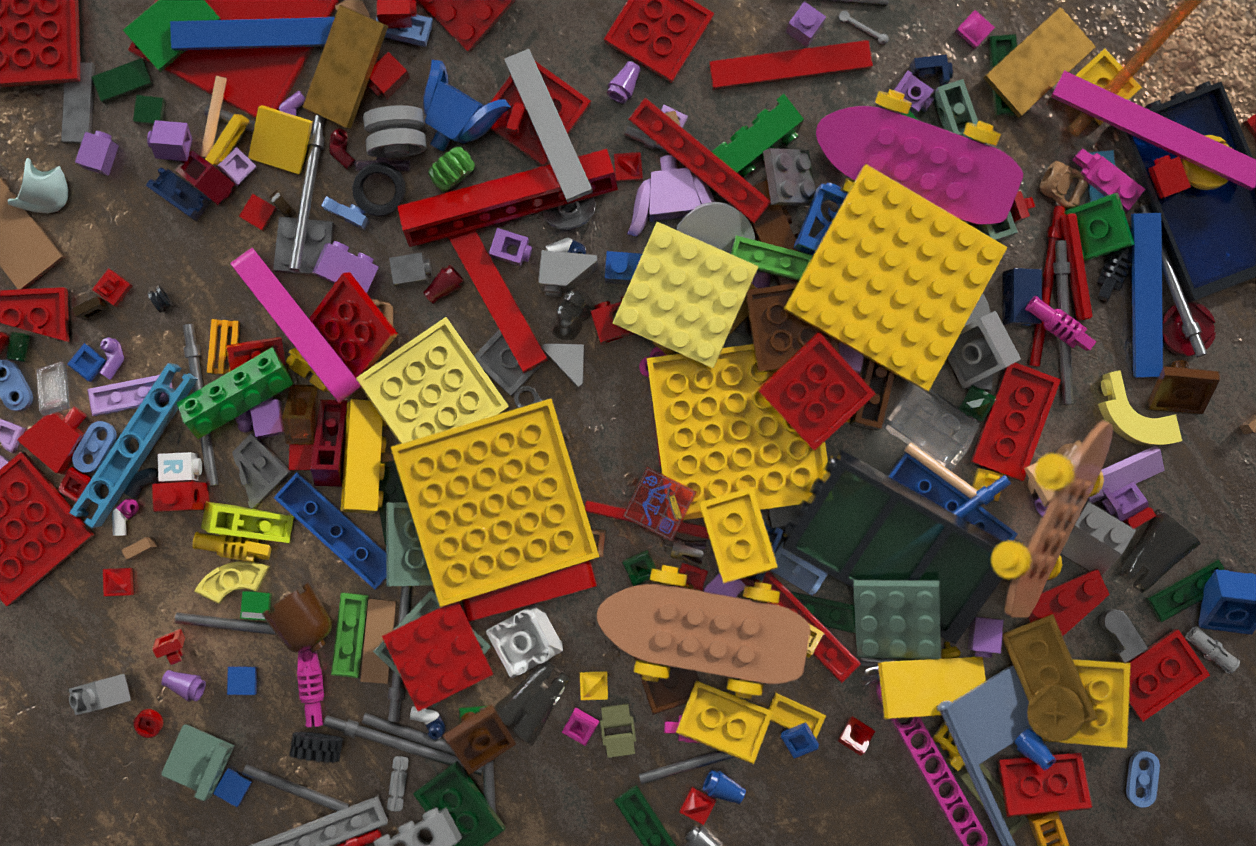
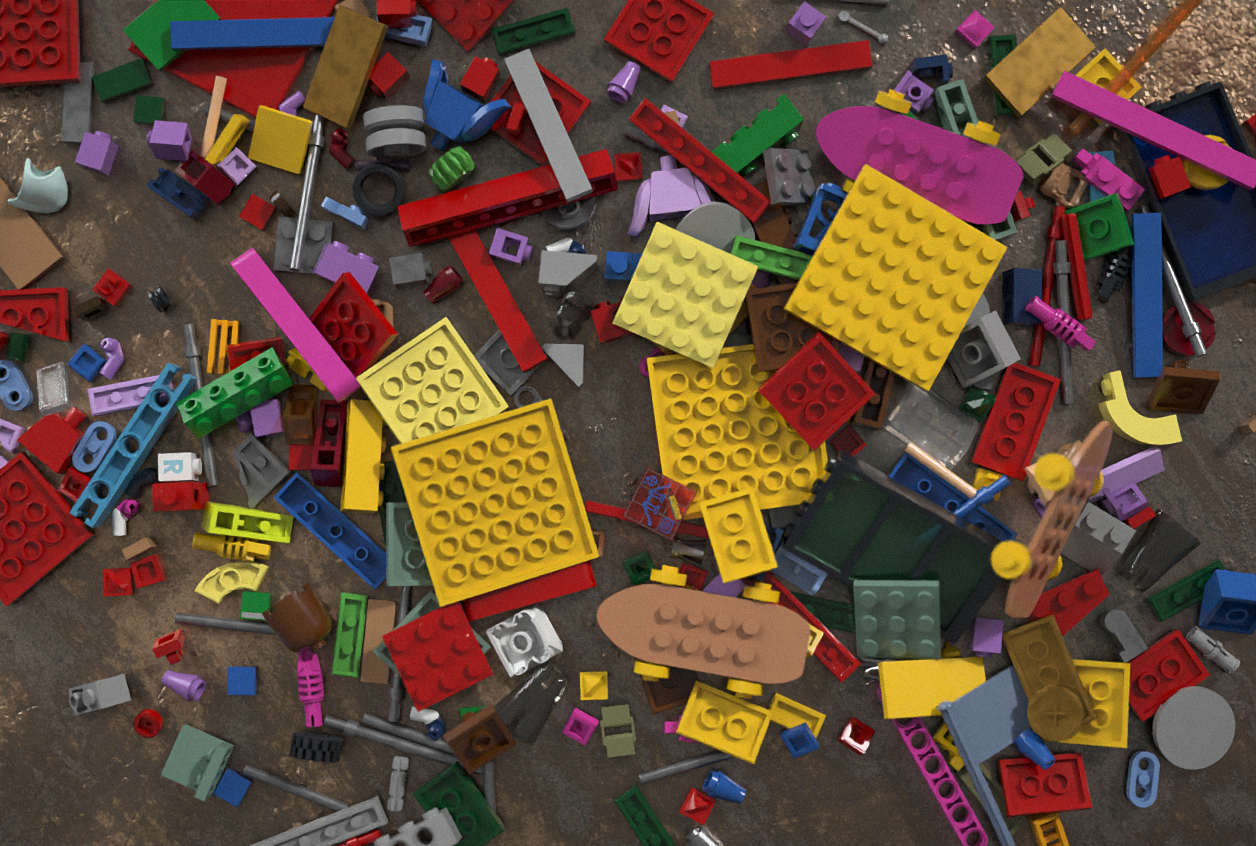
(147, 571): none -> red tile
(480, 78): none -> red brick
(533, 32): none -> dark green tile
(848, 441): none -> red tile
(1034, 167): none -> olive piece
(1194, 728): none -> light grey tile

